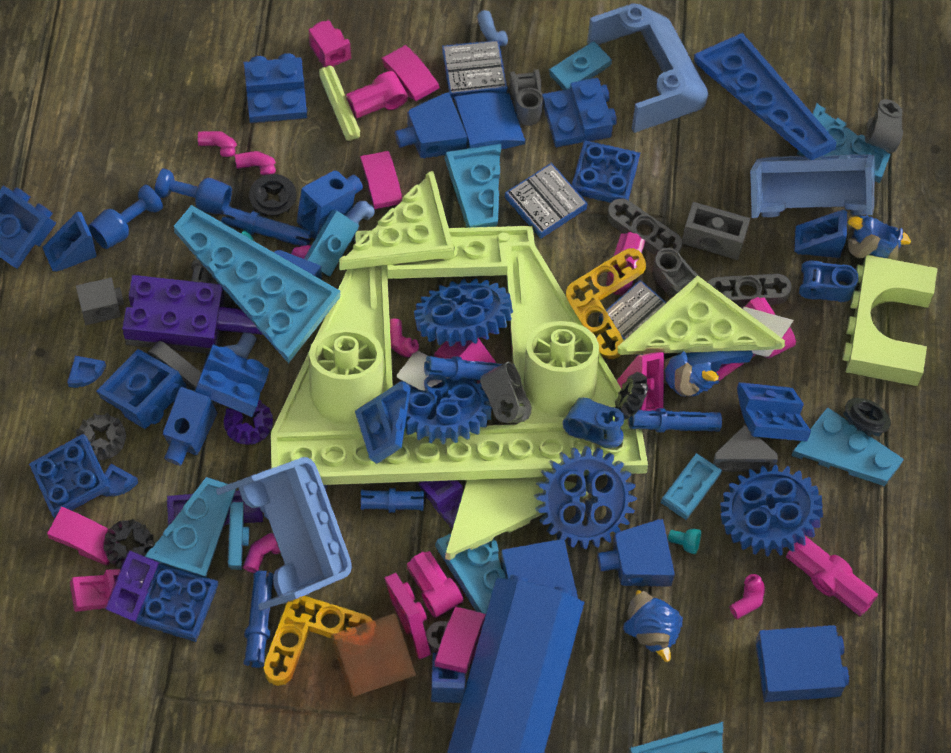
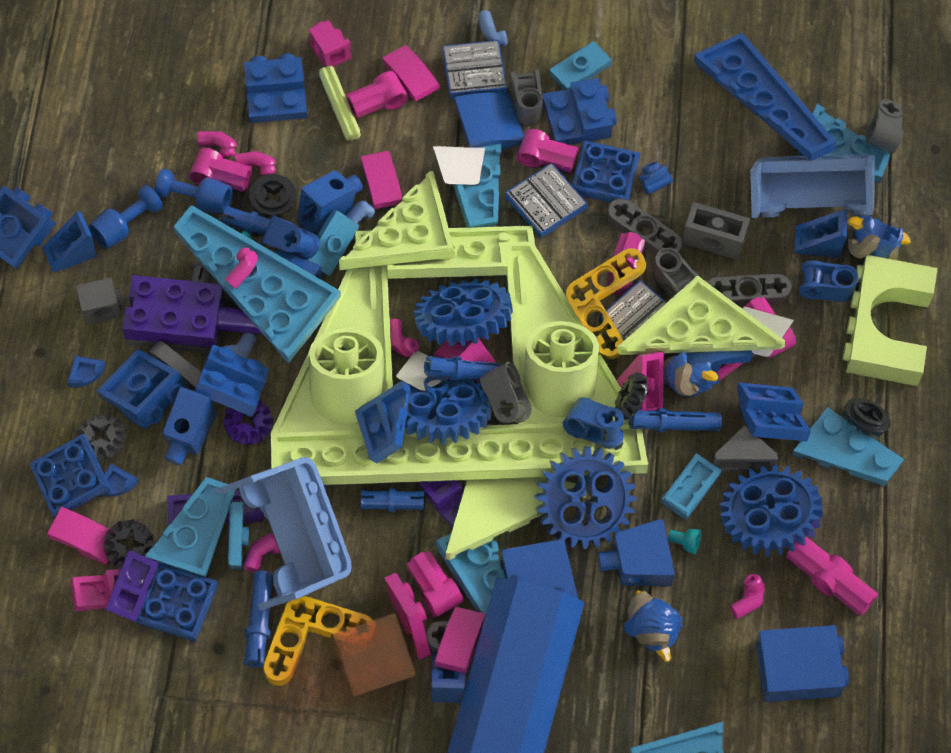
(212, 165): none -> dark pink piece
(247, 262): none -> dark pink arm
(290, 238): none -> blue piece
(433, 128): blue torso -> none
(460, 164): none -> white sticker
(539, 150): none -> dark pink piece
(654, 177): none -> blue plate
(678, 85): medium blue windscreen -> none

